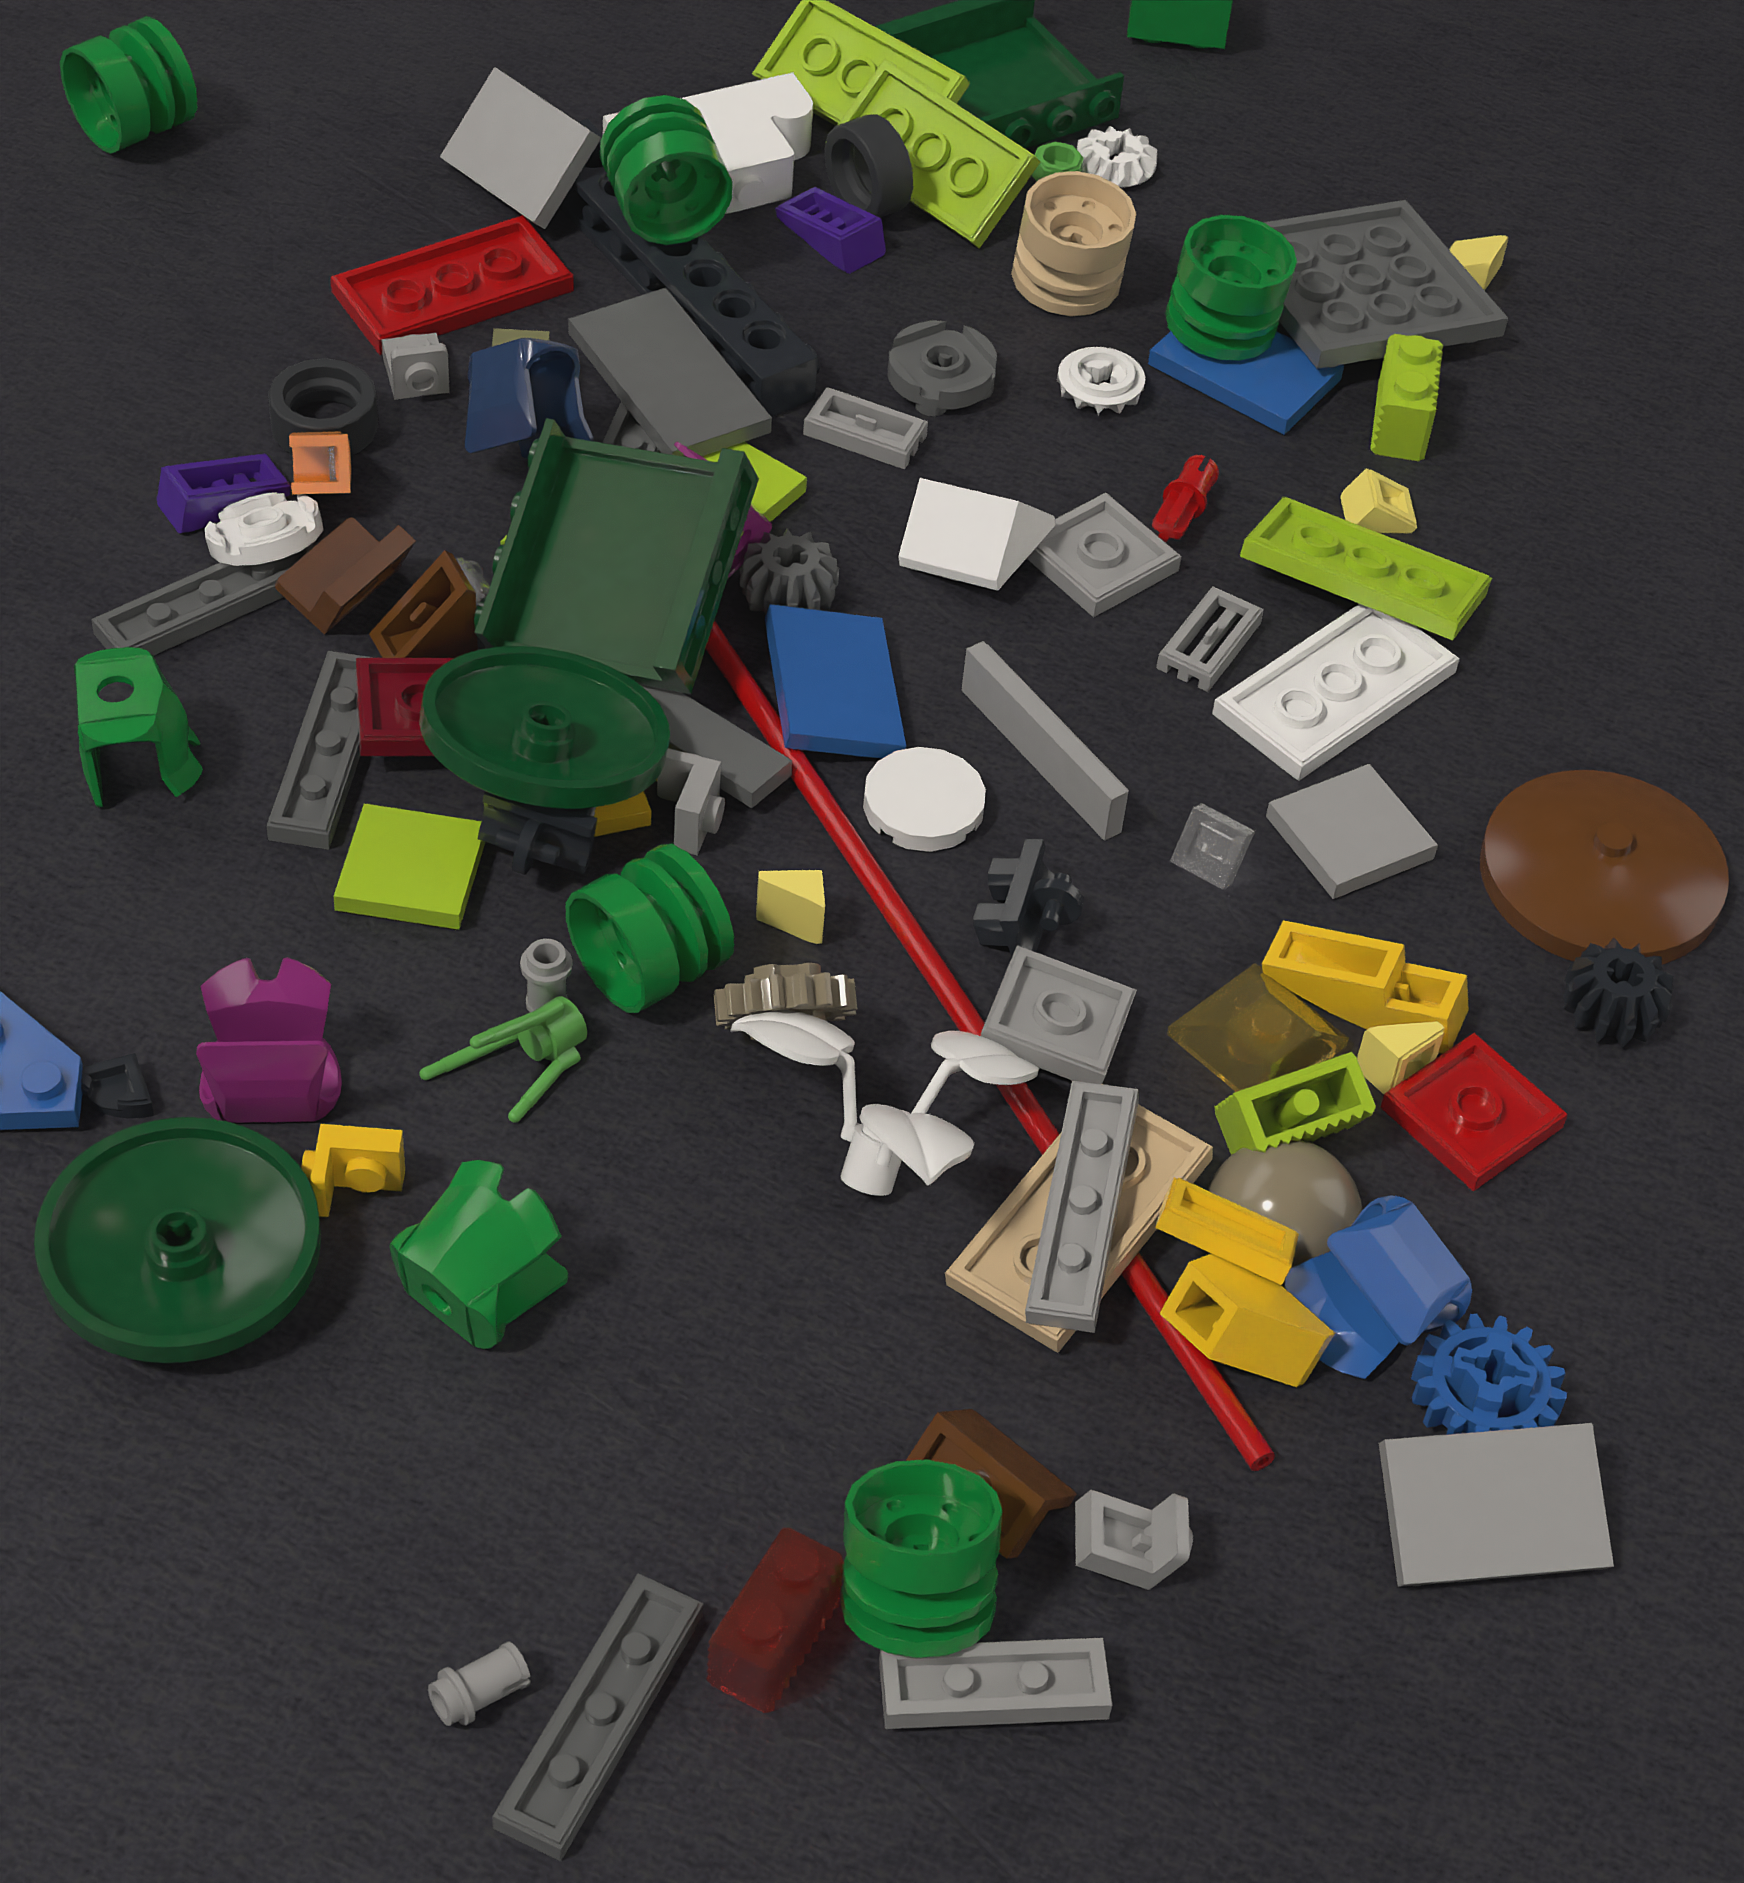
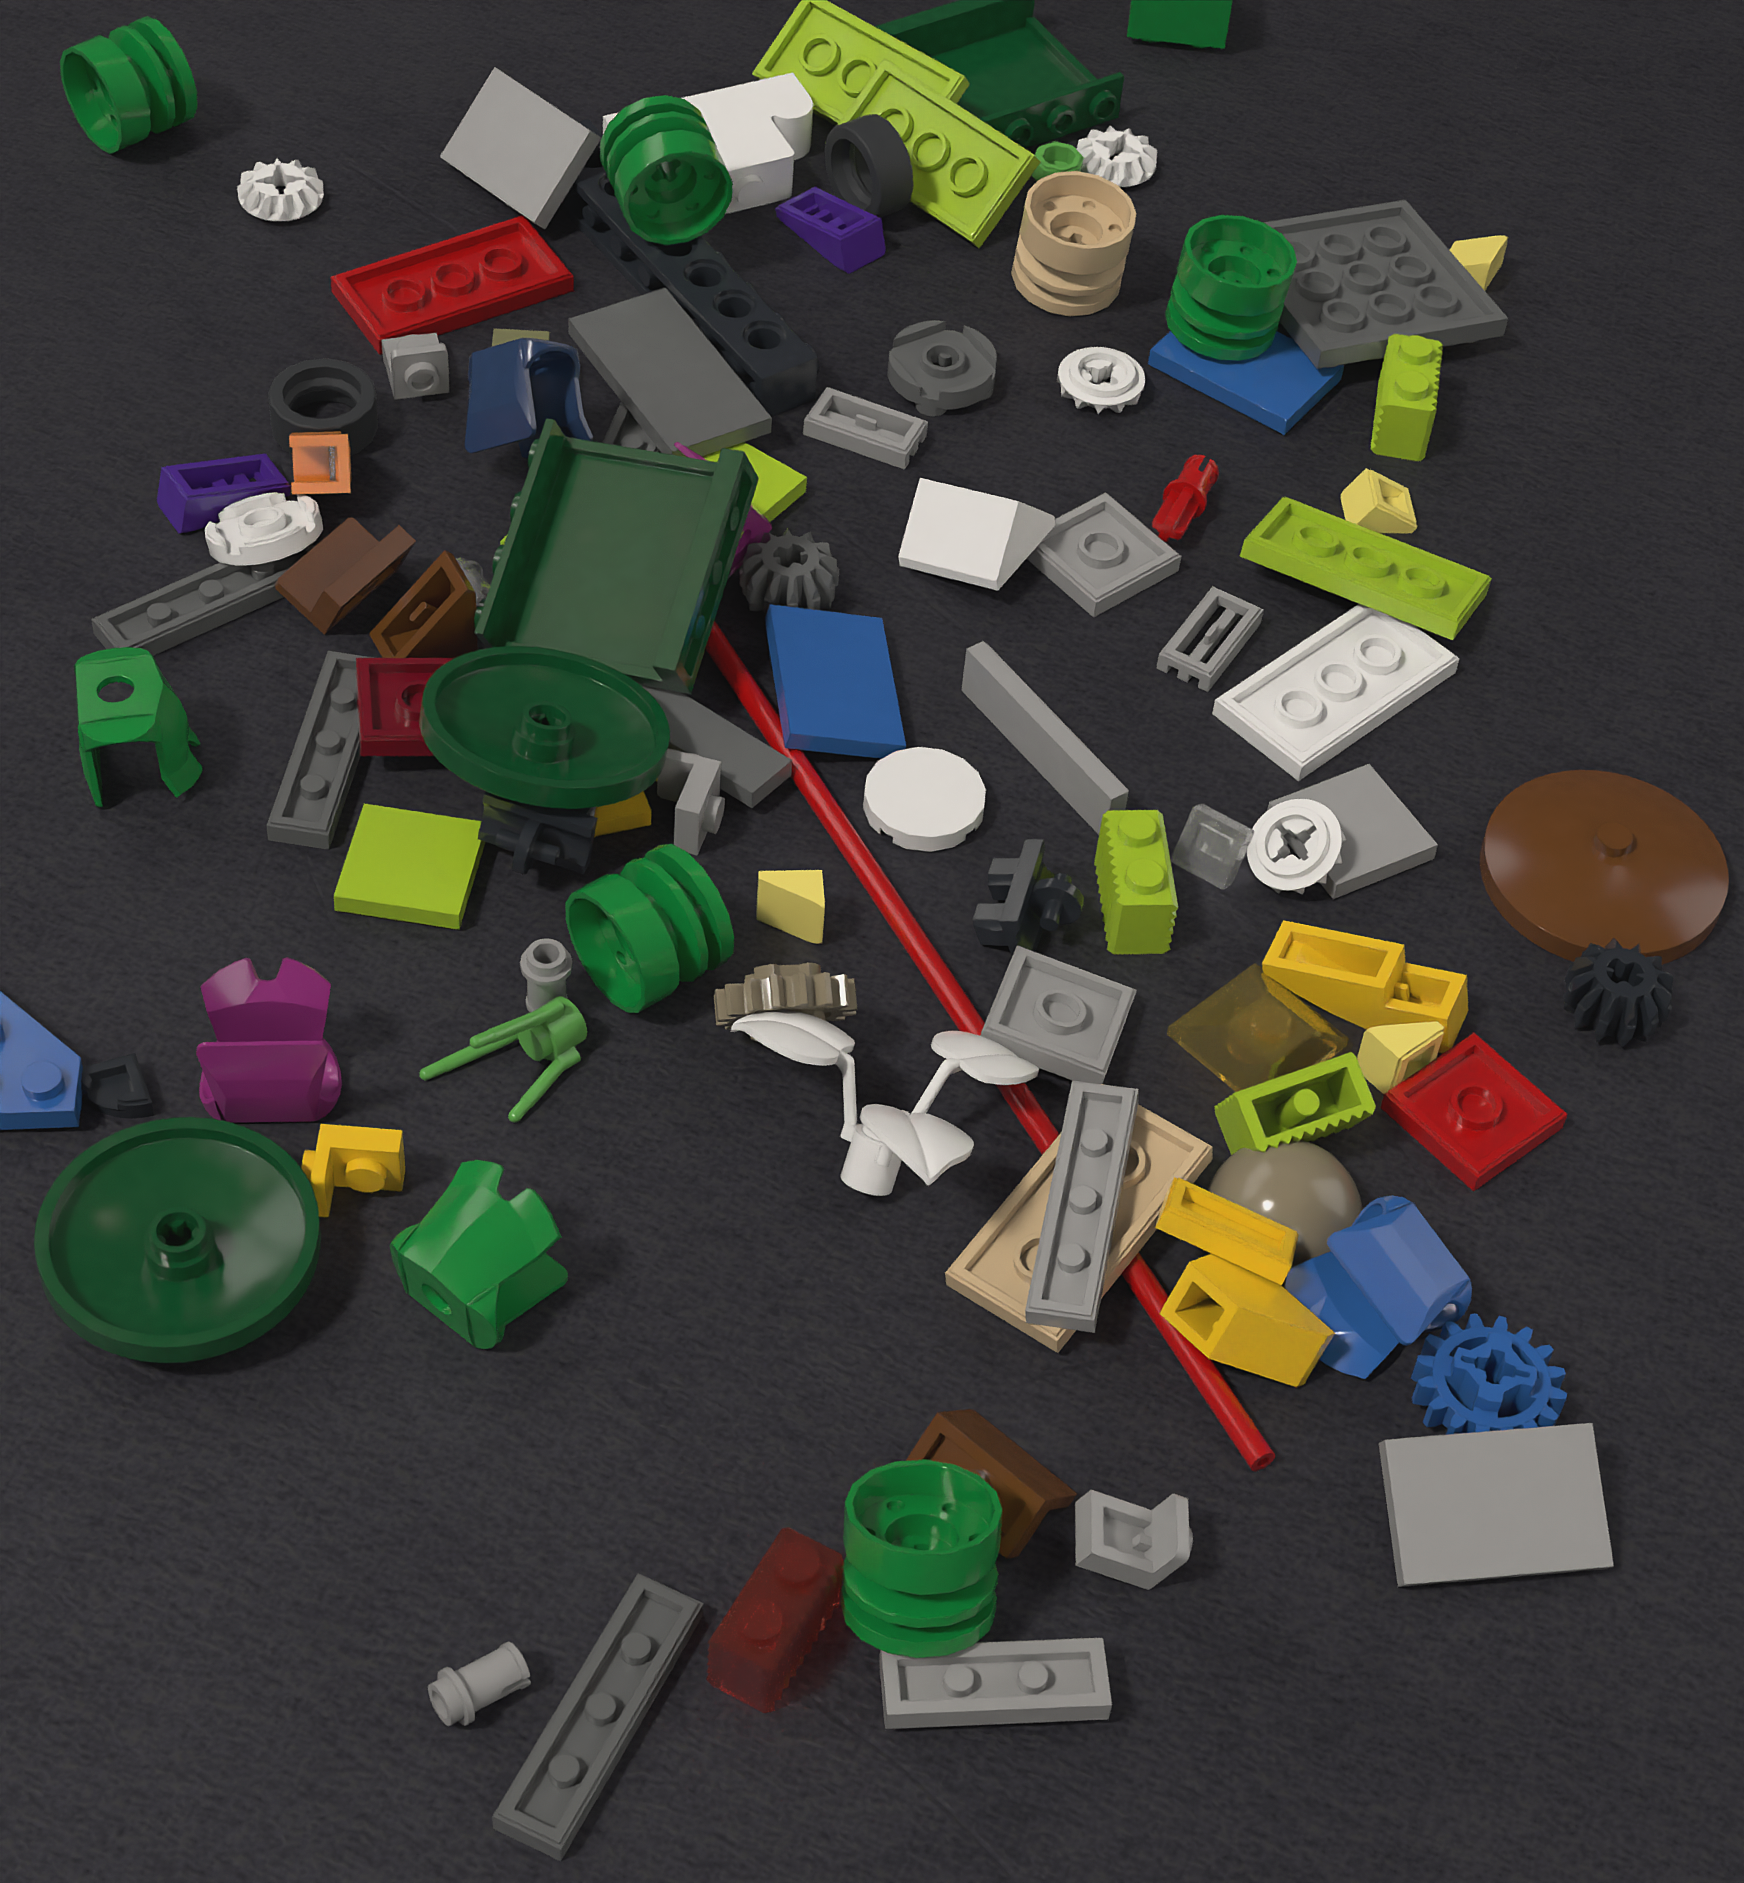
(262, 200): none -> white gear
(1135, 882): none -> lime brick
(1307, 822): none -> white gear

